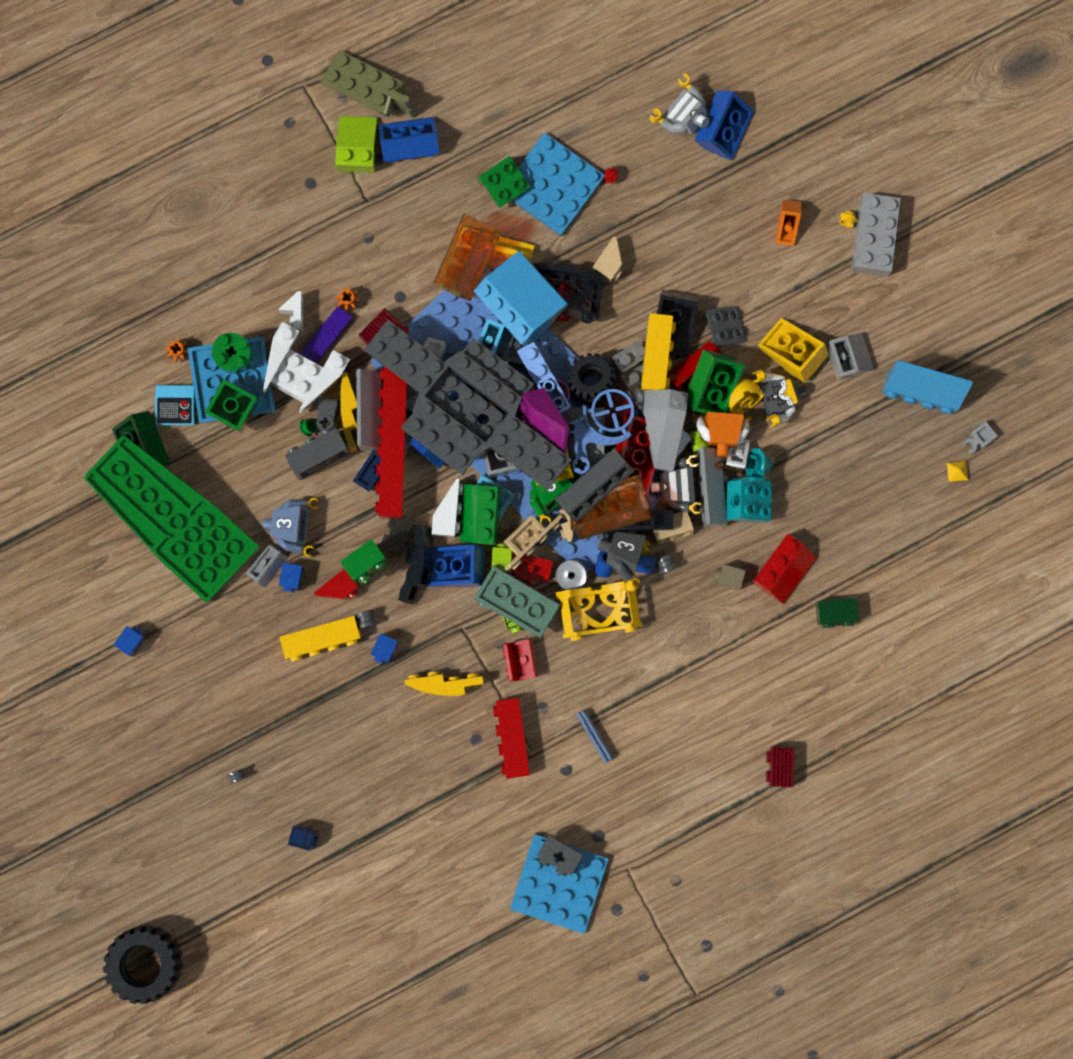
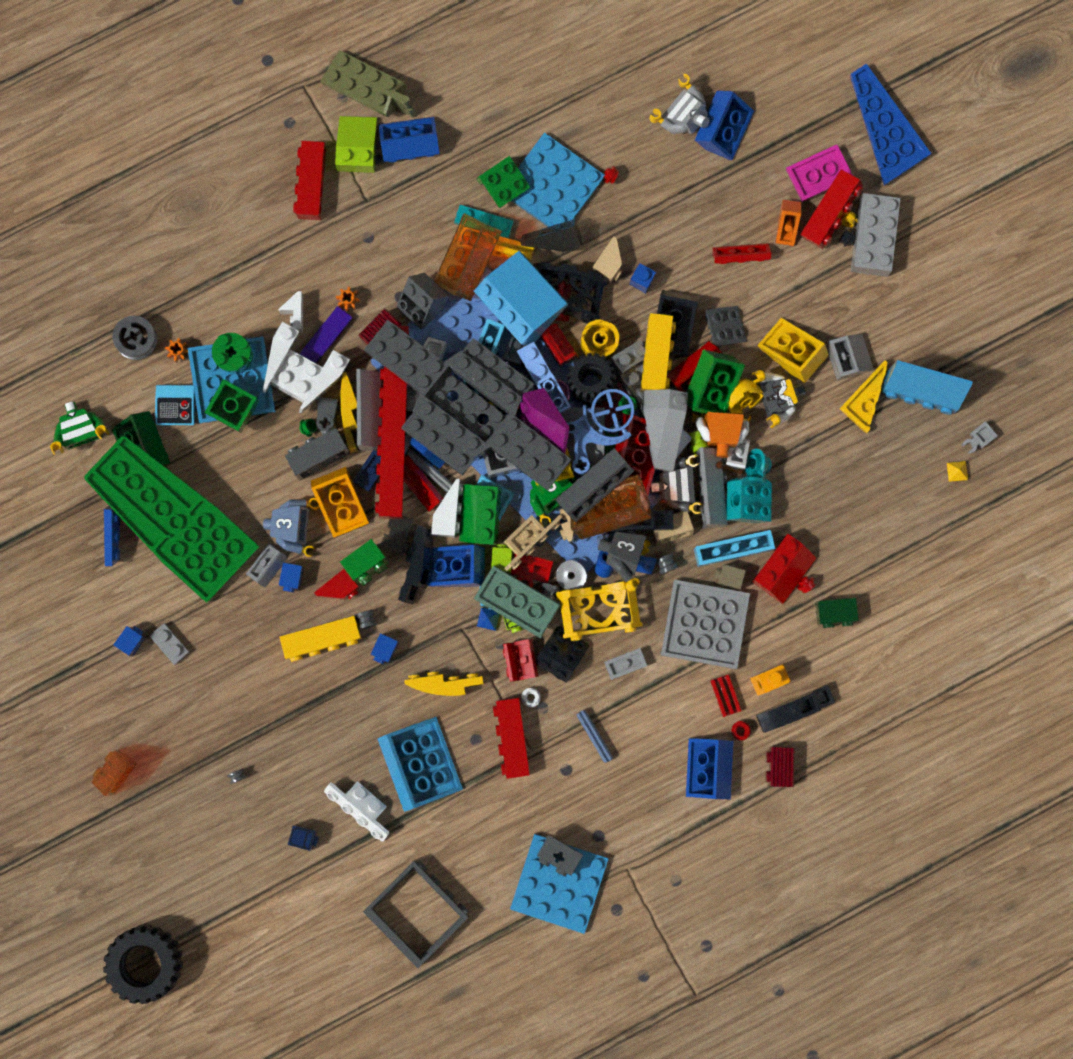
(77, 428): none -> torso
(111, 536): none -> blue wing
(113, 773): none -> clear orange slope
(141, 350): none -> flat silver wheel
(169, 644): none -> light grey plate
(311, 179): none -> red brick
(339, 502): none -> light orange slope
(360, 805): none -> white bracket
(395, 938): none -> dark grey window
(420, 485): none -> red plate
(420, 764): none -> dark azure slope
(422, 299): none -> dark grey slope
(430, 471): none -> light grey axle
(488, 619): none -> blue slope
(500, 223): none -> teal plate
(535, 692): none -> white plate
(550, 591): none -> dark grey wheel
(556, 237): none -> clear smoke slope
(558, 345): none -> red hinge
(561, 655): none -> black bracket
(602, 330): none -> yellow brick
(624, 401): none -> green plate
(625, 664): none -> light grey plate
(642, 278): none -> blue brick
(705, 624): none -> light grey plate
(709, 768): none -> blue slope
(732, 692): none -> red tile
(734, 548): none -> medium azure brick
(741, 253): none -> red plate
(747, 730): none -> red plate
(770, 679): none -> light orange torso
(795, 709): none -> black slope
(806, 584): none -> red plate
(817, 172): none -> dark pink plate
(832, 209): none -> red brick
(847, 237): none -> black plate
(862, 403): none -> yellow wing
(890, 133): none -> blue wing

